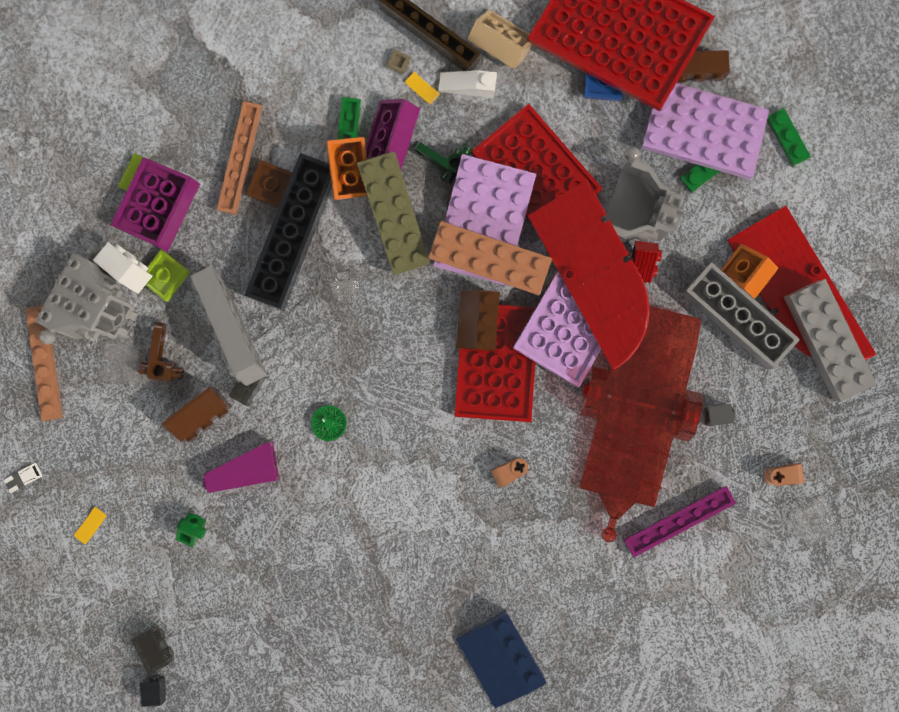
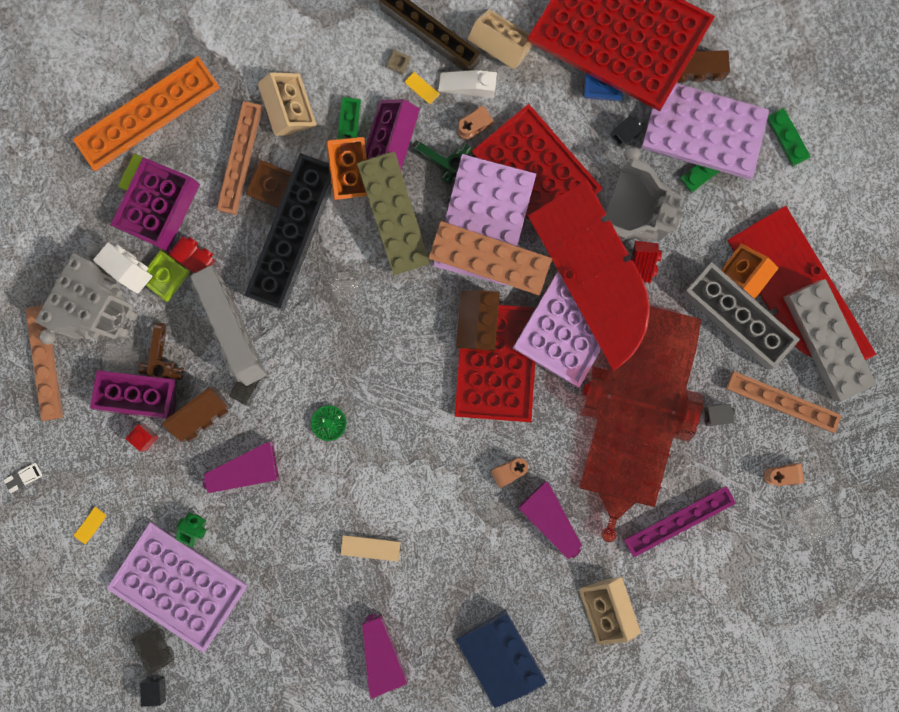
(133, 395): none -> magenta slope
(142, 437): none -> red brick
(146, 113): none -> orange plate
(177, 587): none -> lavender plate
(191, 256): none -> red brick
(286, 103): none -> tan slope
(370, 548): none -> tan tile
(382, 660): none -> magenta slope
(477, 121): none -> nougat piece
(548, 516): none -> magenta slope
(610, 611): none -> tan slope
(626, 131): none -> black brick
(783, 402): none -> nougat plate

